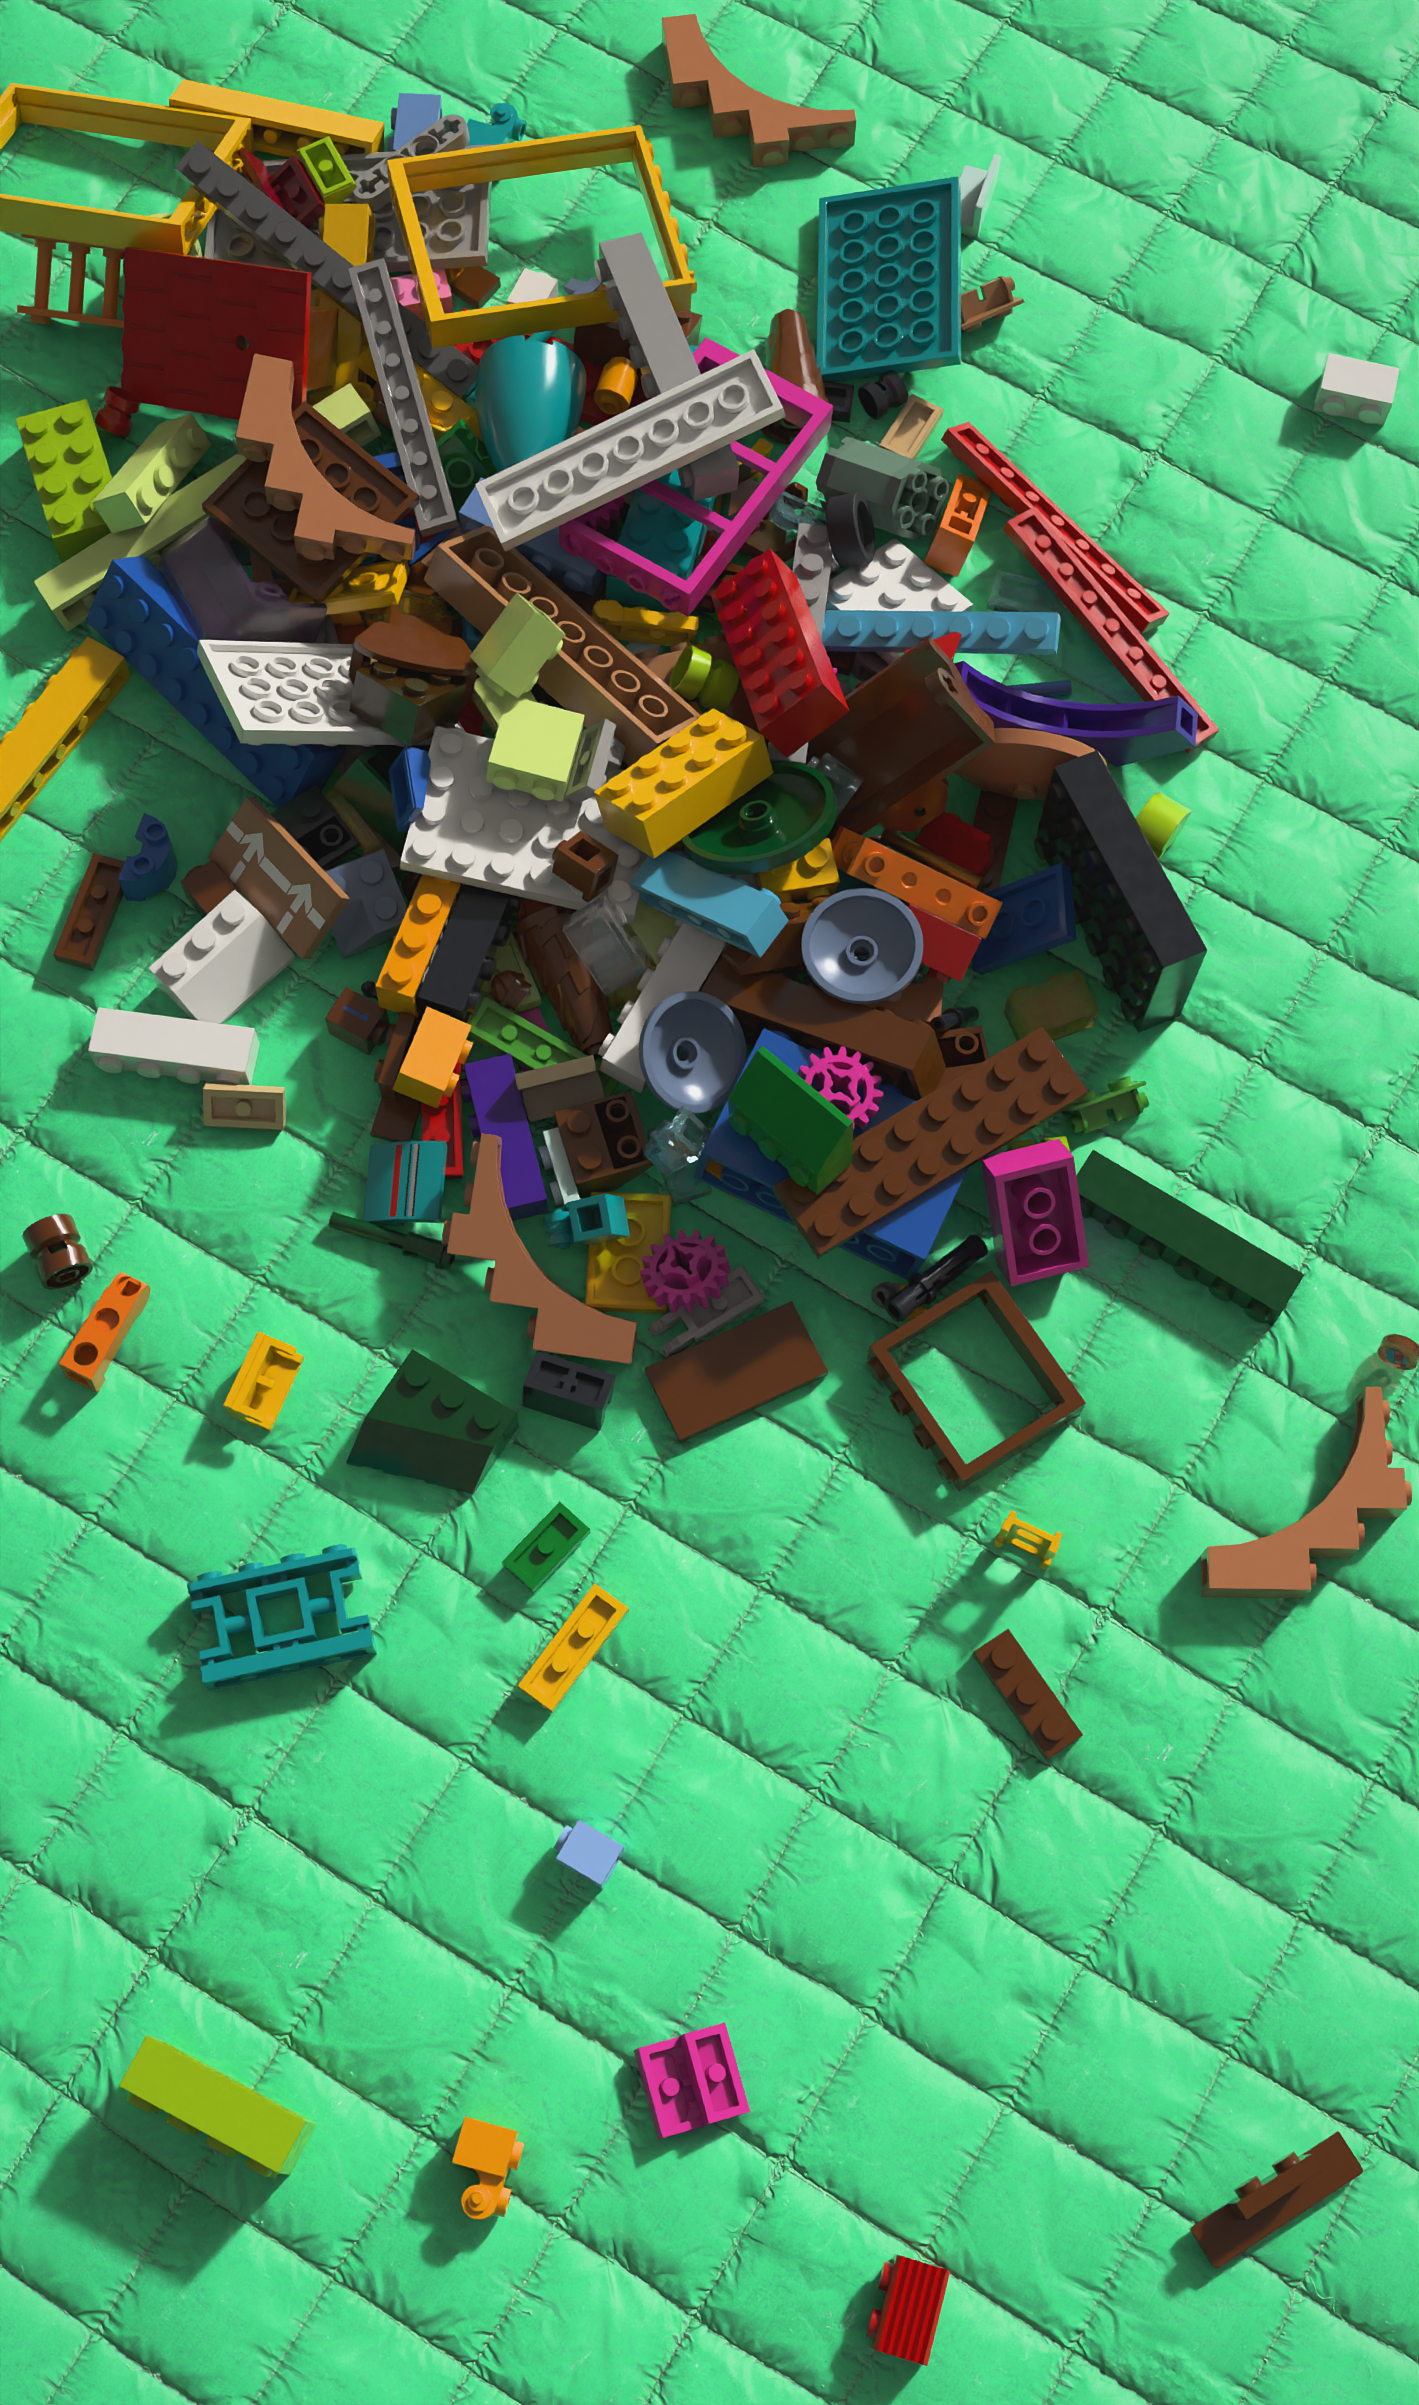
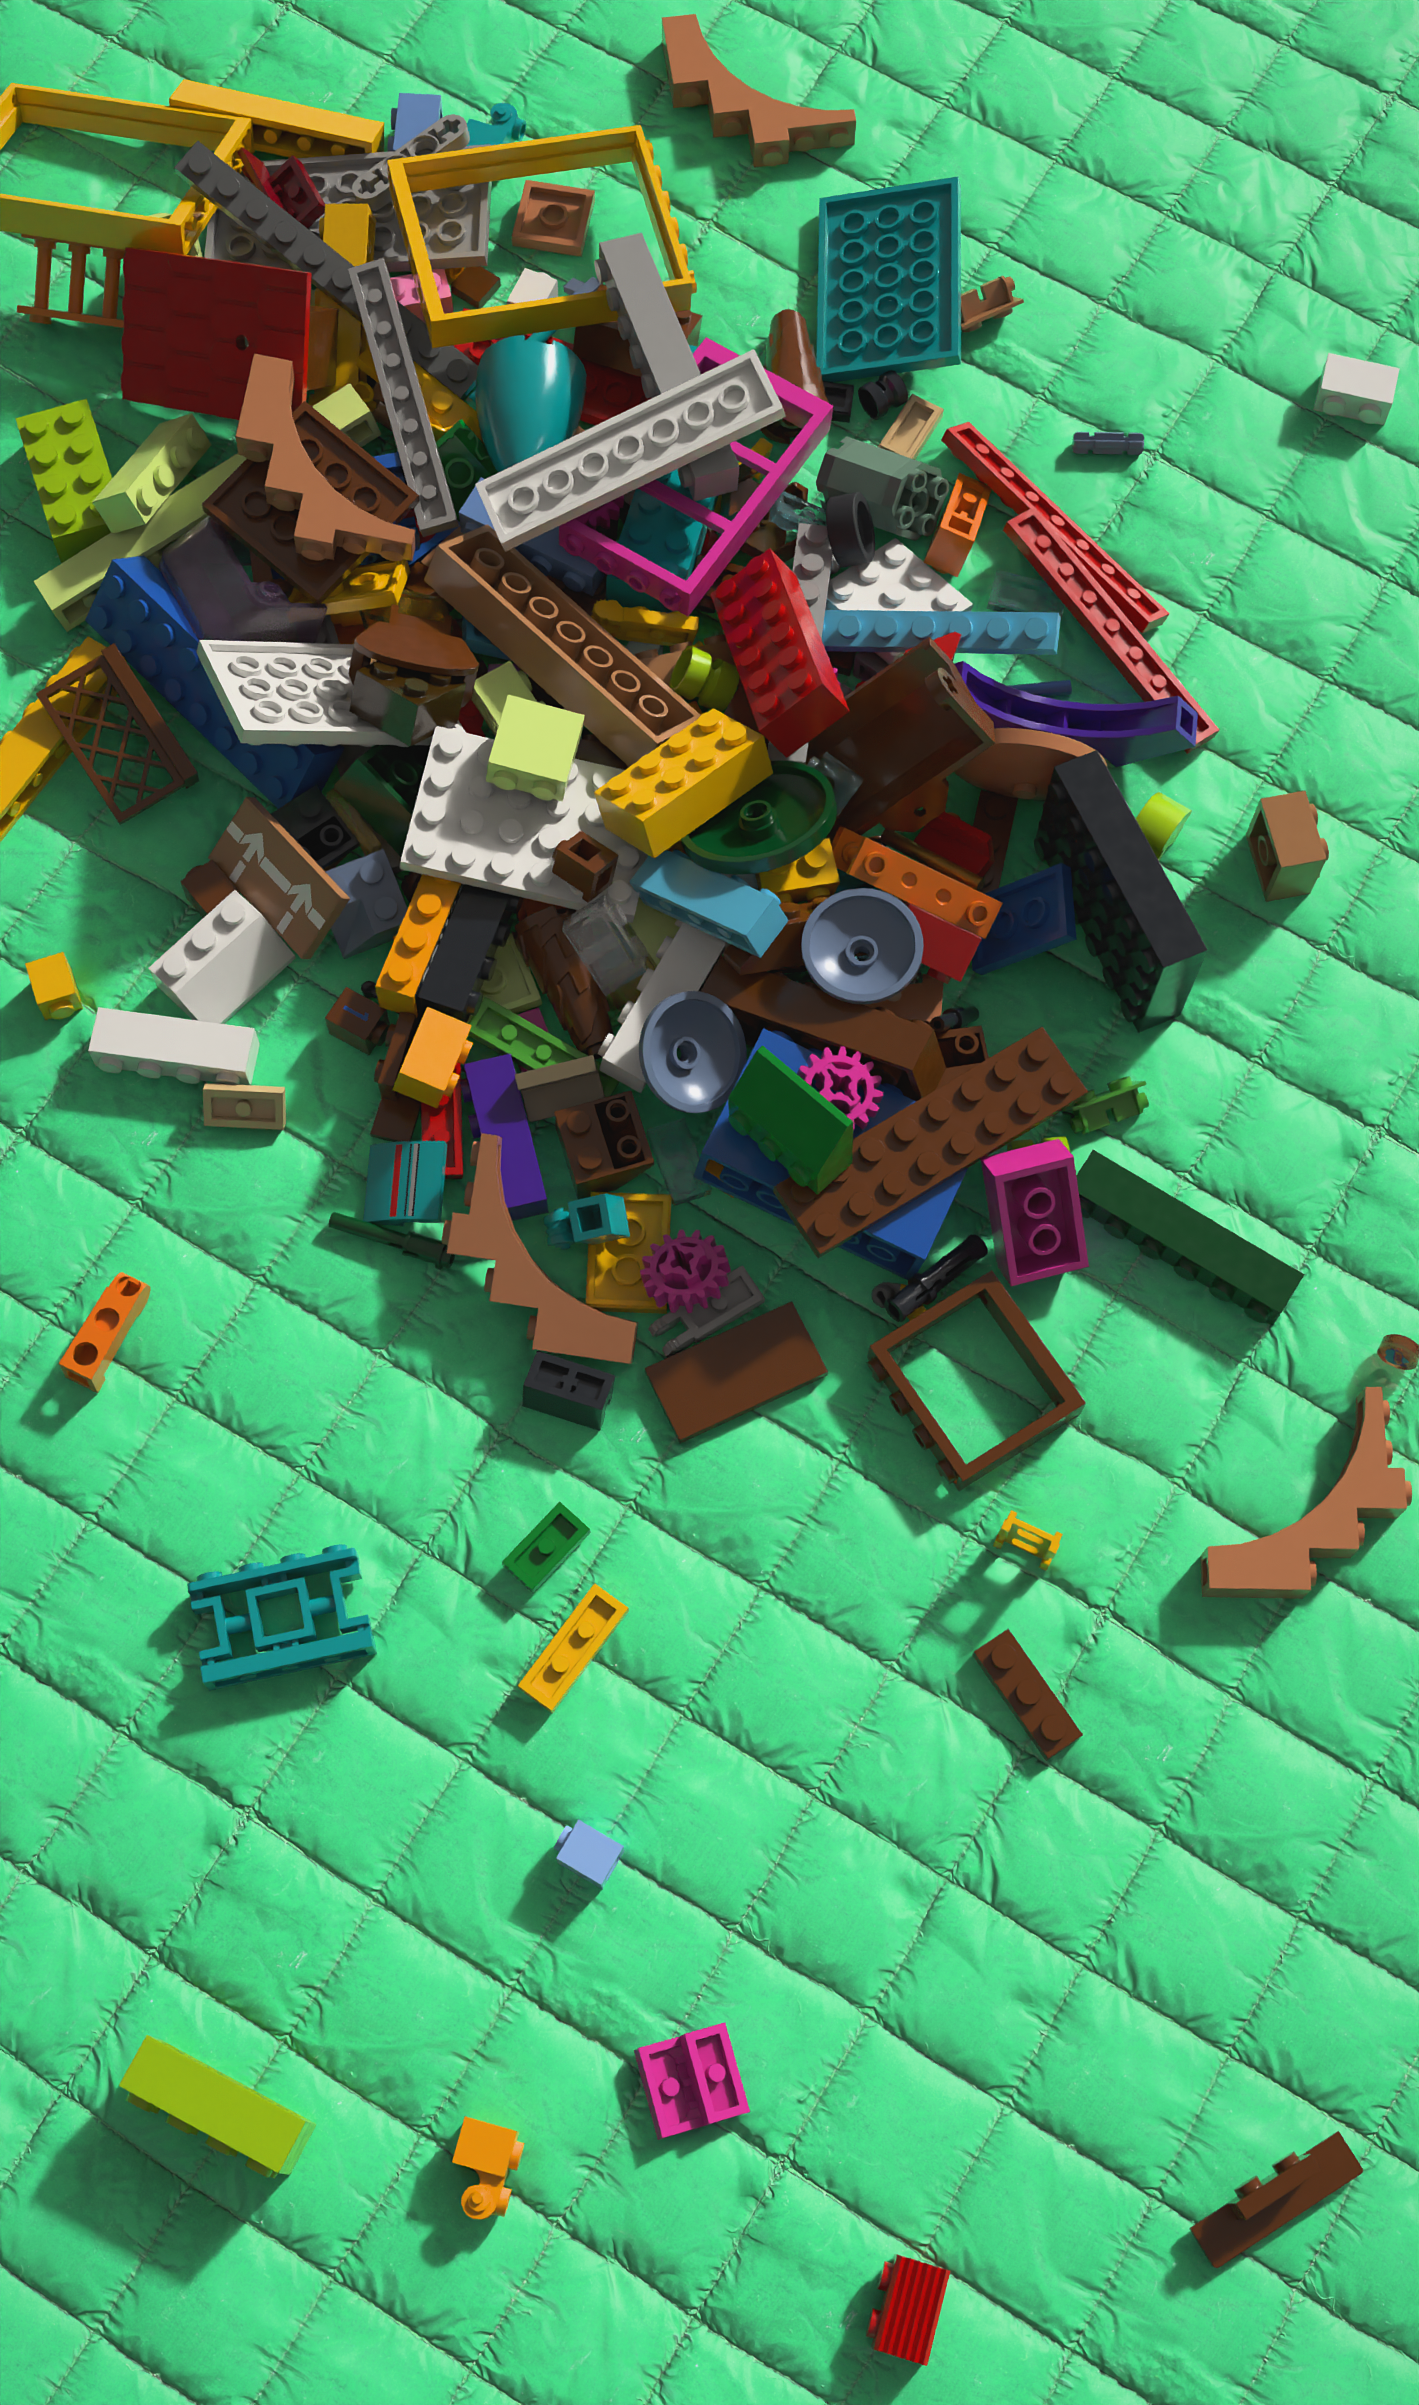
(54, 986): none -> yellow brick
(57, 1251): reddish brown wheel -> none
(91, 913): reddish brown plate -> none
(117, 411): red wheel -> none
(146, 717): none -> reddish brown fence
(155, 864): blue cylinder -> none
(263, 1382): yellow hinge -> none
(327, 171): lime slope -> none
(408, 785): blue slope -> none
(433, 1428): dark green wedge -> none
(509, 988): reddish brown plate -> none
(517, 647): yellowish green brick -> none
(553, 218): none -> nougat plate
(554, 1156): light aqua plate -> none
(595, 753): light grey hinge -> none
(616, 386): light orange brick -> none
(677, 1142): clear light blue brick -> none
(976, 194): light aqua panel -> none
(1059, 1005): clear yellow brick -> none
(1108, 443): none -> sand blue axle
(1286, 845): none -> medium nougat brick

